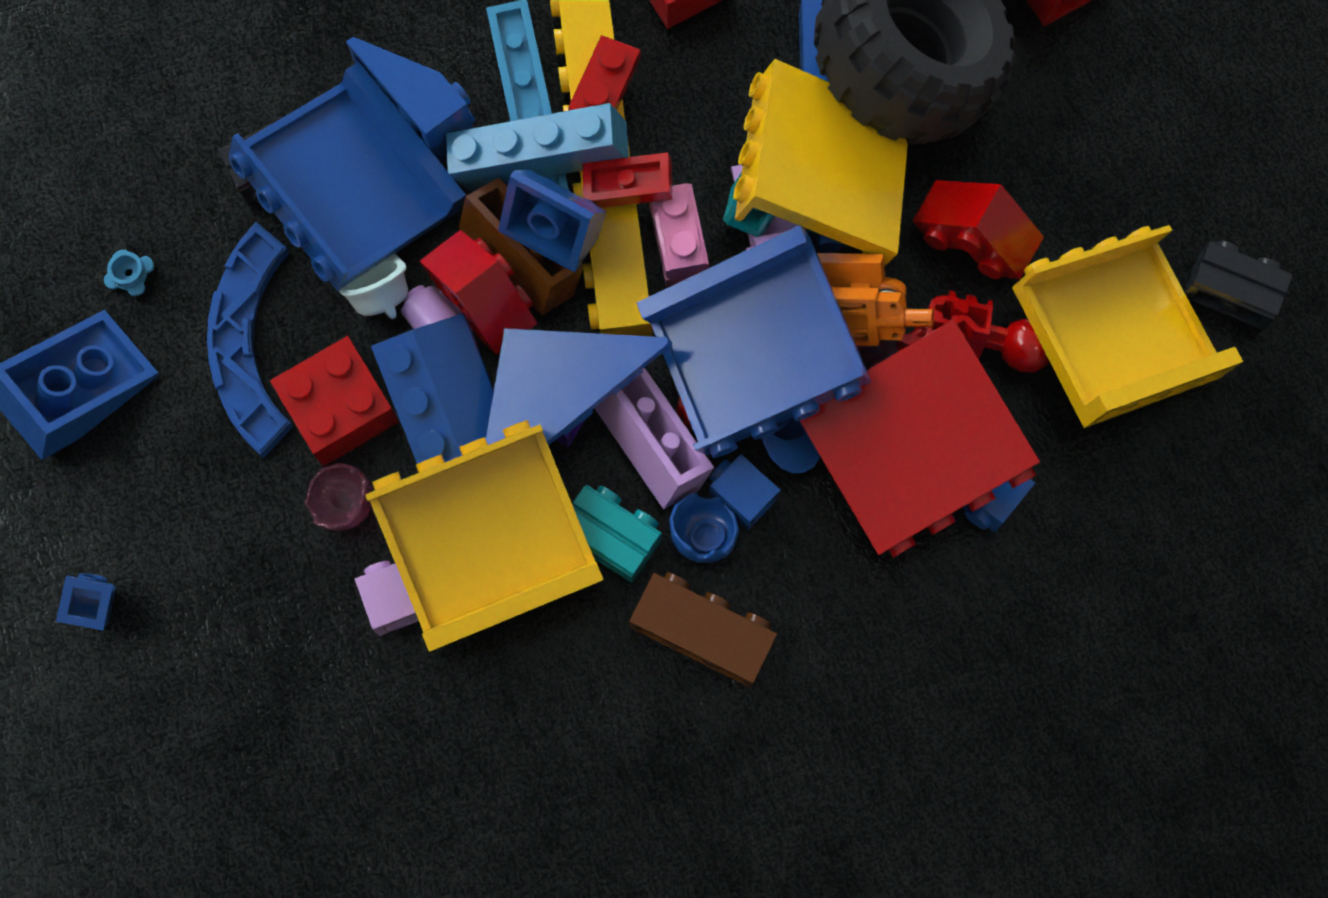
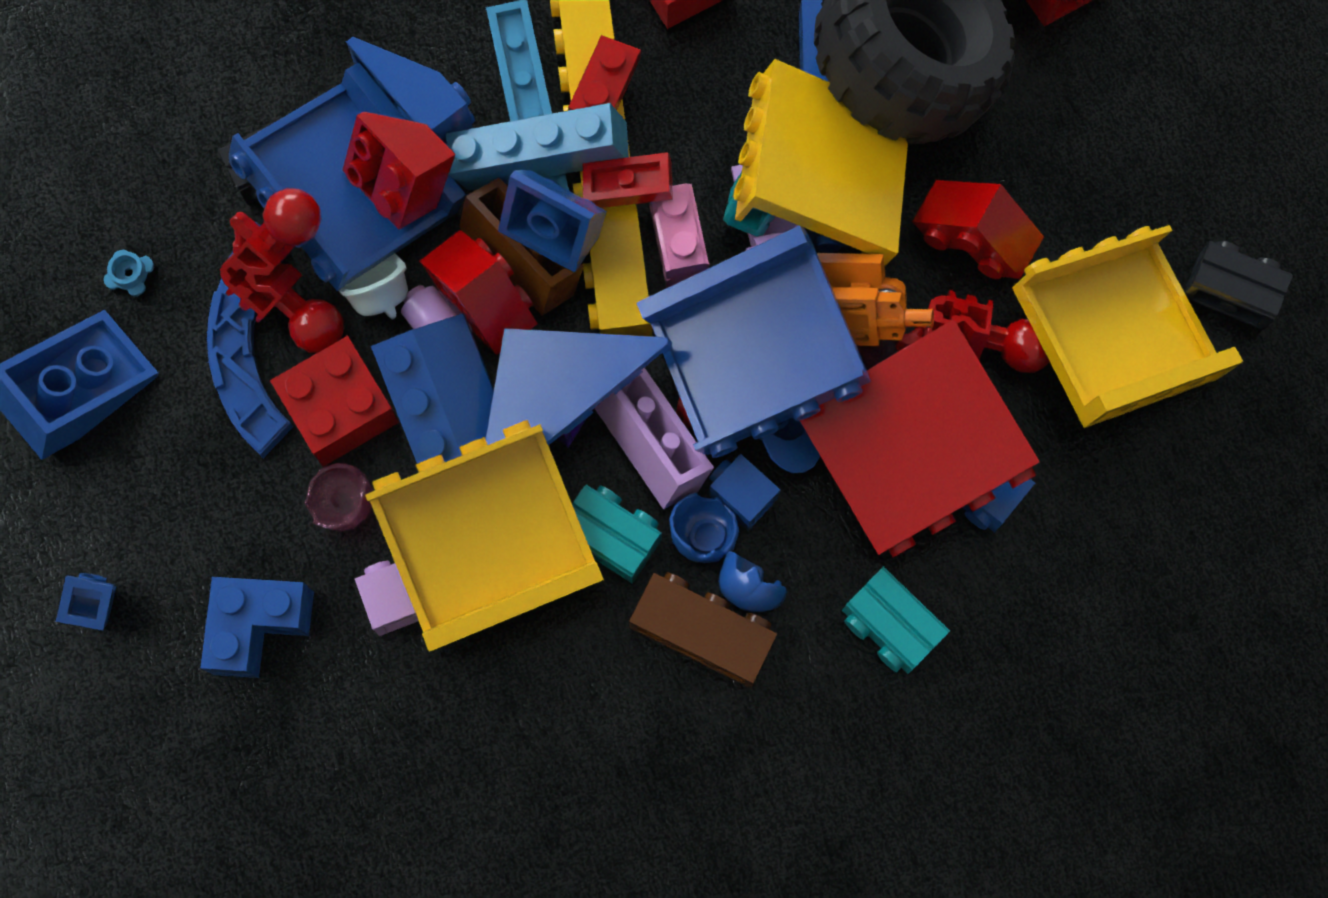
(241, 615): none -> blue brick
(263, 282): none -> red piece
(397, 166): none -> red slope
(744, 586): none -> blue hair
(894, 622): none -> teal brick

